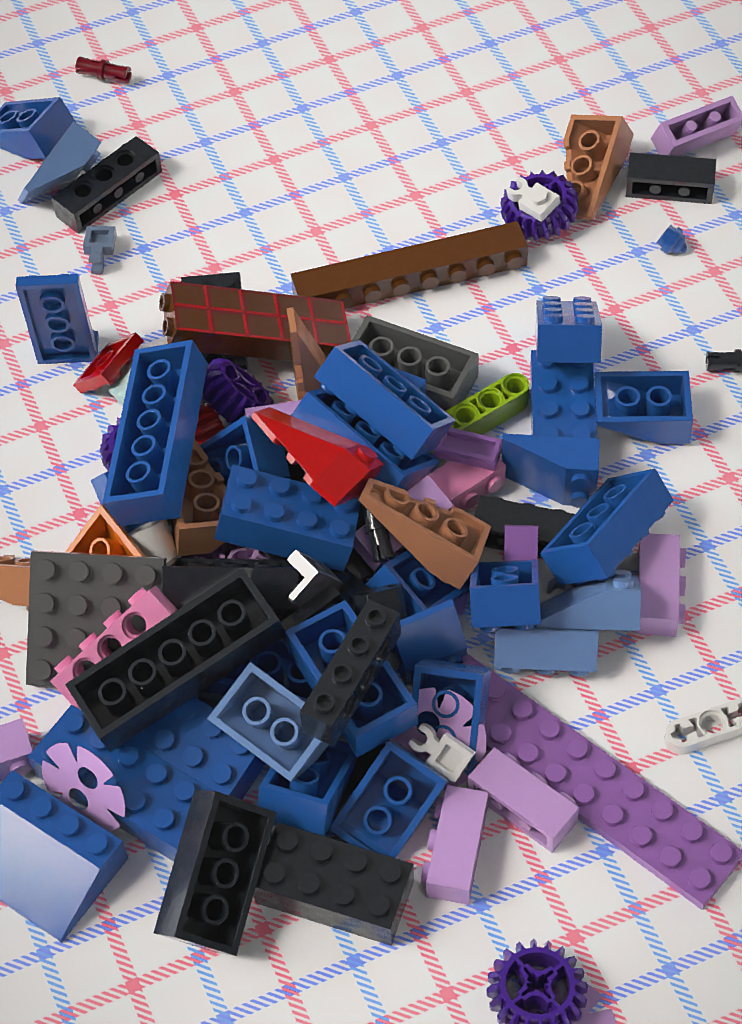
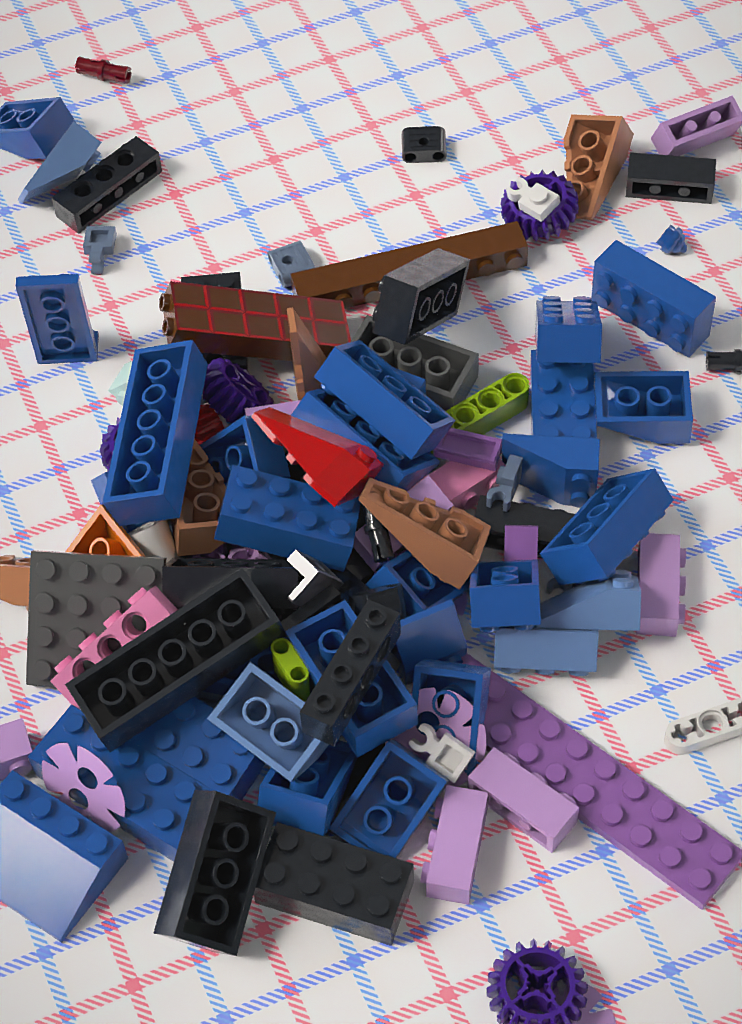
(108, 363): red plate -> none
(289, 260): none -> sand blue piece
(290, 668): none -> lime piece
(420, 296): none -> black brick
(423, 144): none -> black piece
(508, 481): none -> sand blue plate
(652, 298): none -> blue brick

